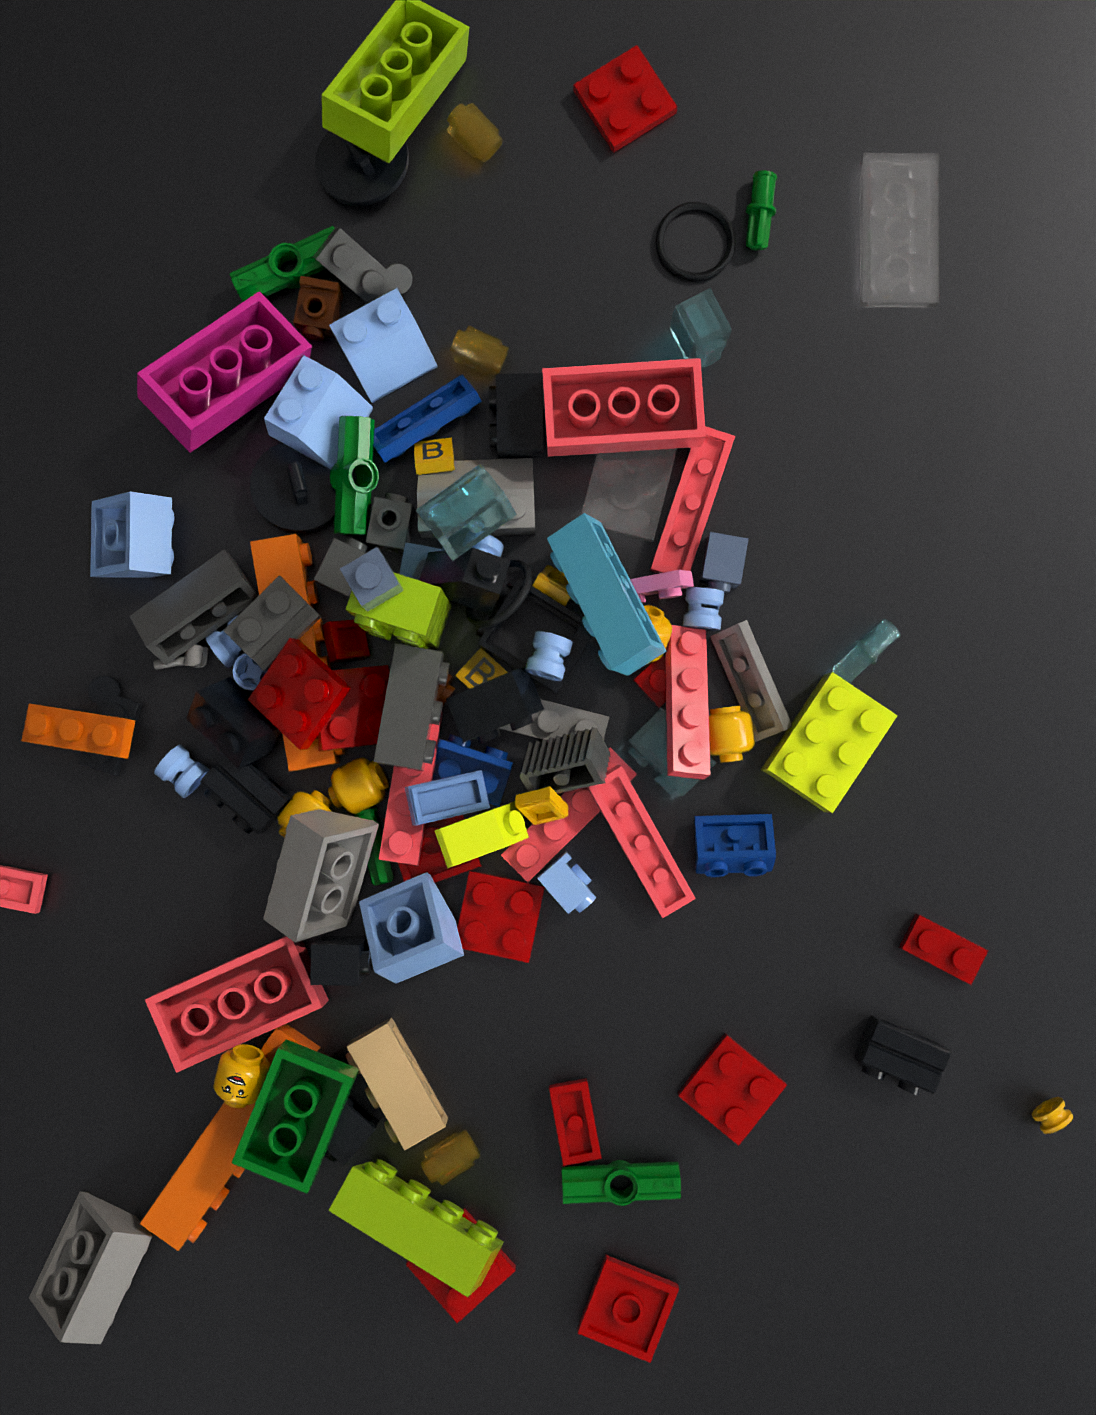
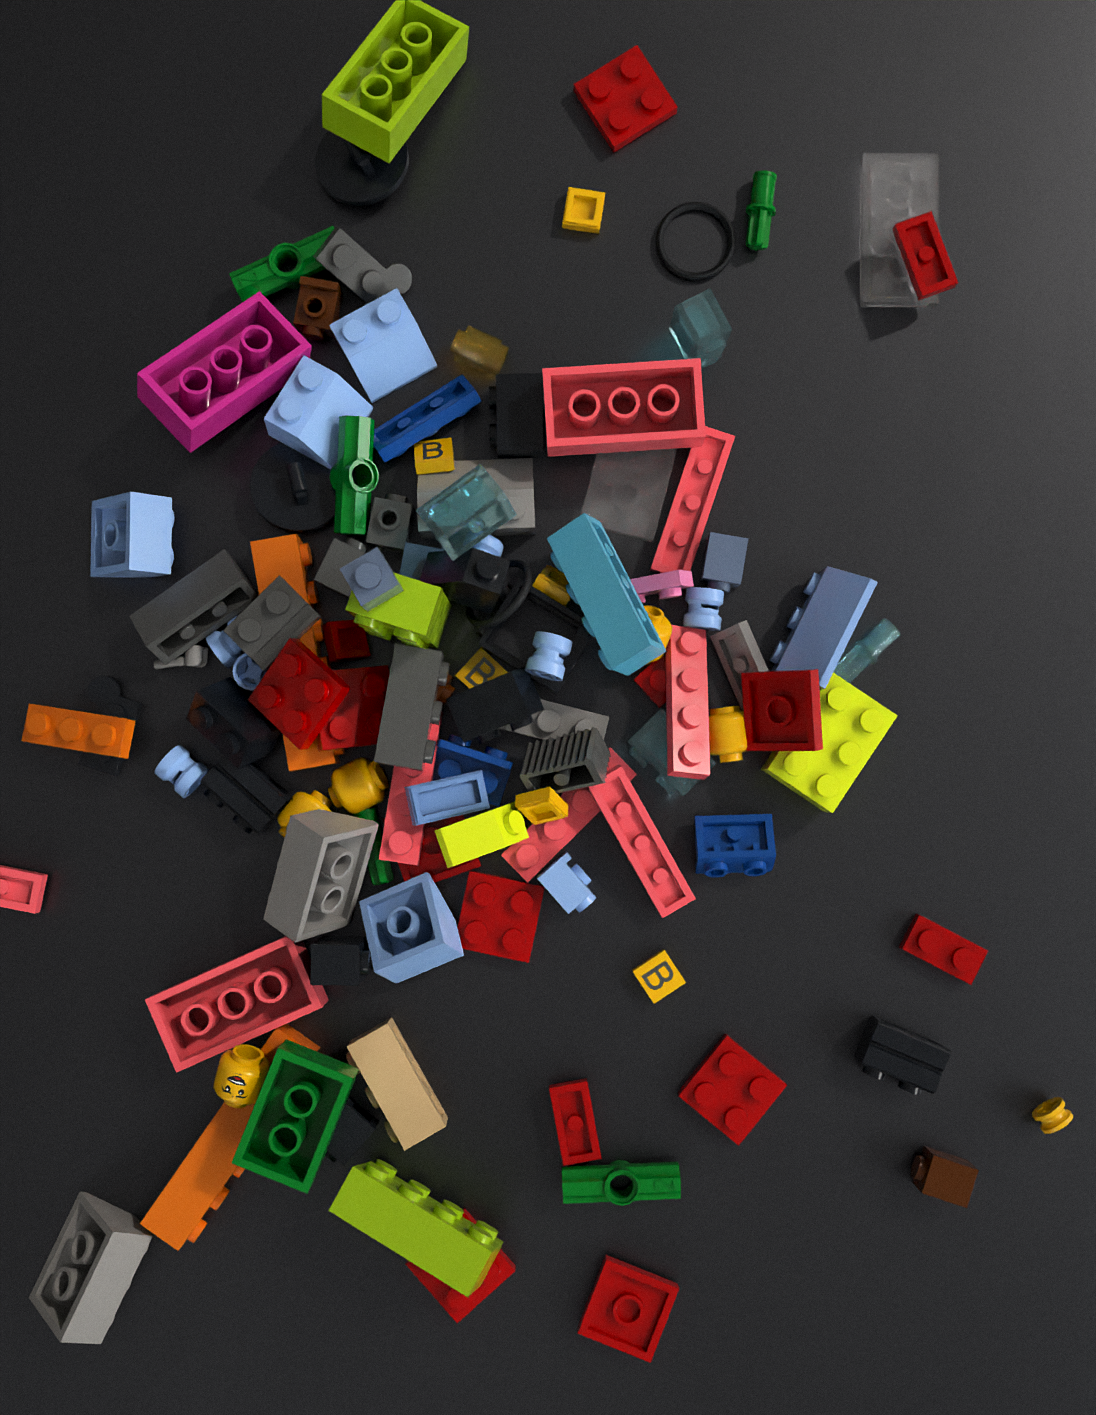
(450, 1157): clear yellow brick -> none
(474, 131): clear yellow brick -> none
(583, 210): none -> yellow tile
(658, 976): none -> yellow tile
(782, 710): none -> red plate
(824, 622): none -> light blue slope
(925, 255): none -> red plate
(944, 1176): none -> reddish brown brick

